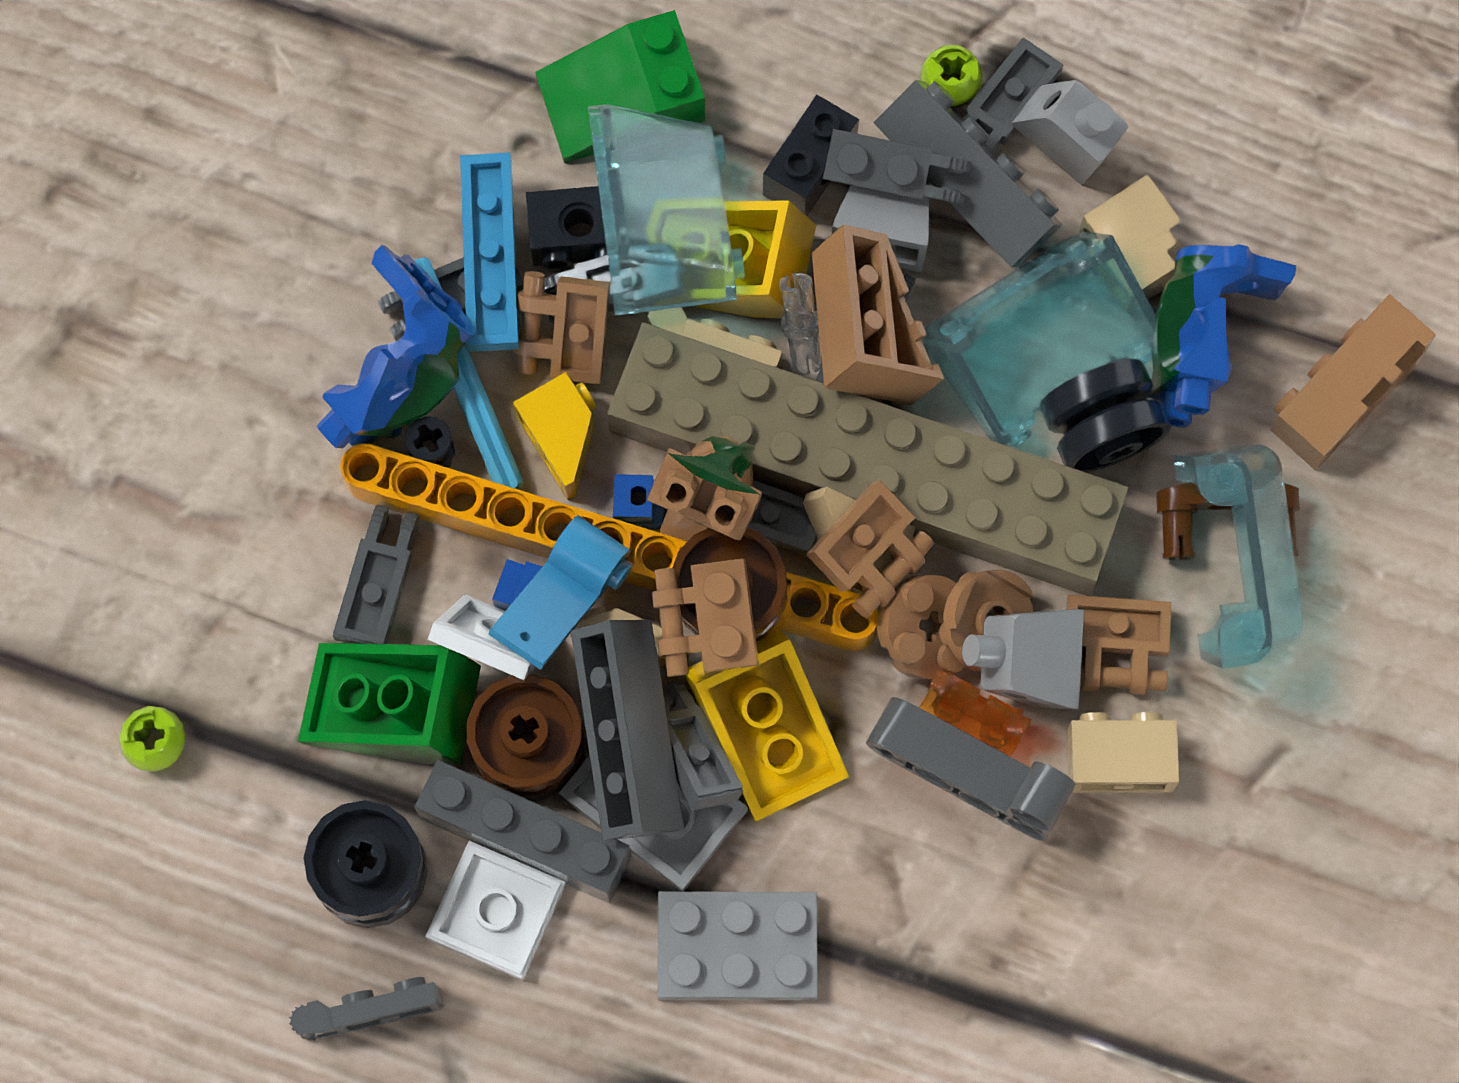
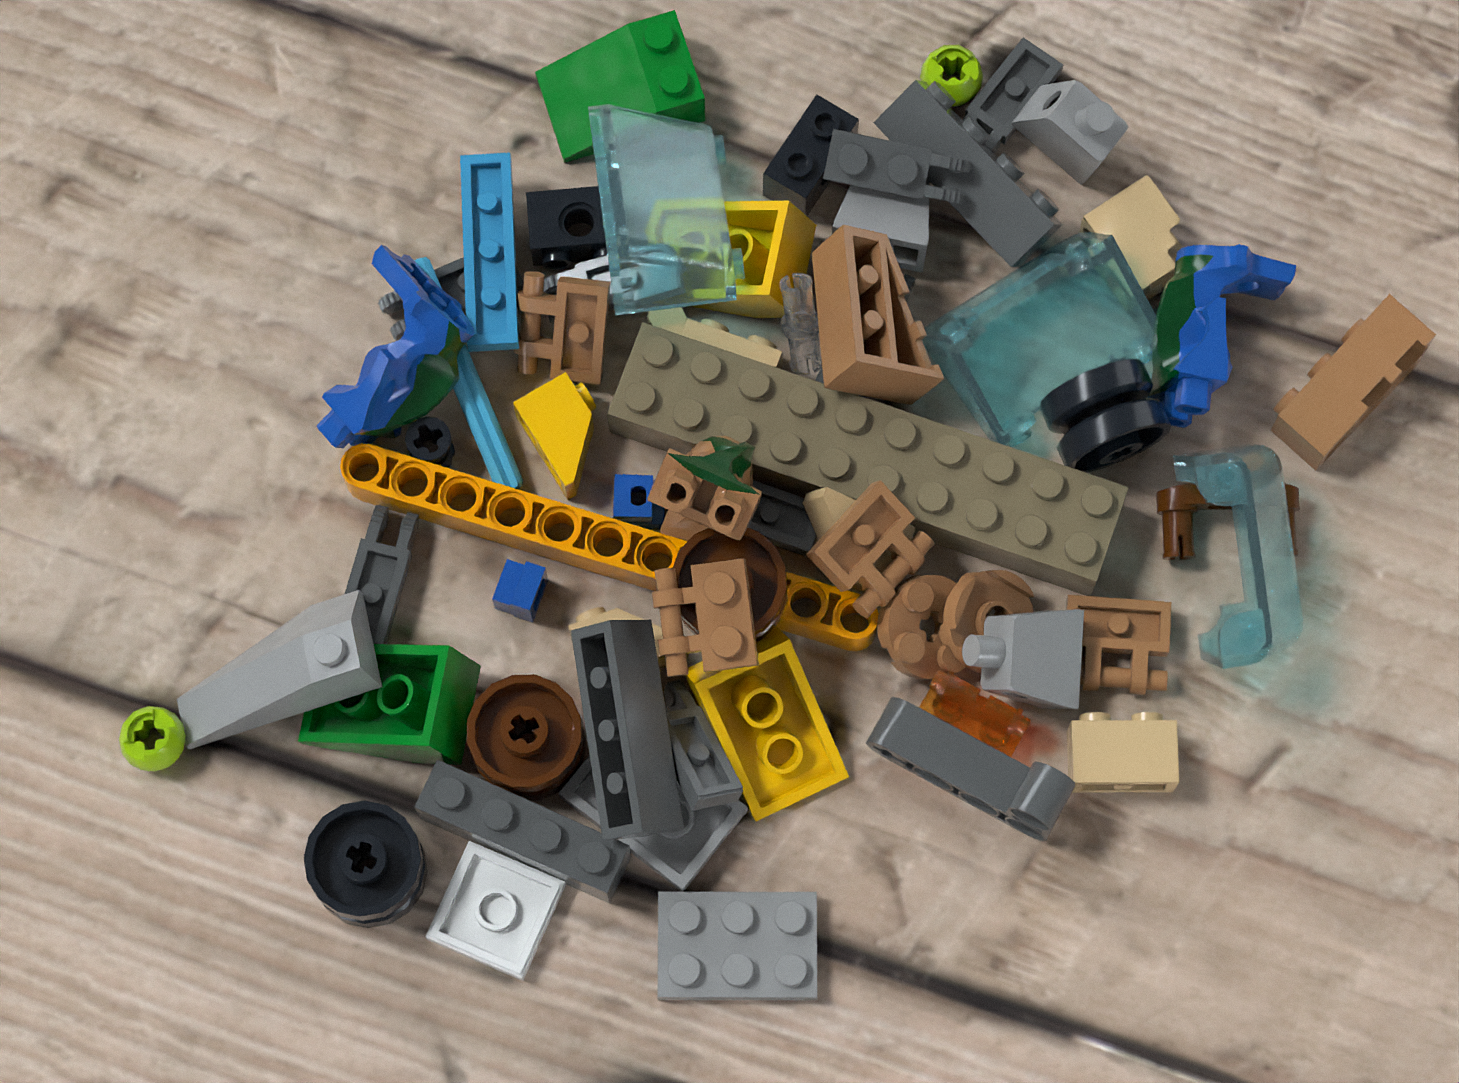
(297, 668): none -> light grey wedge
(364, 1010): dark grey hinge -> none
(466, 631): white tile -> none
(562, 592): dark azure door -> none

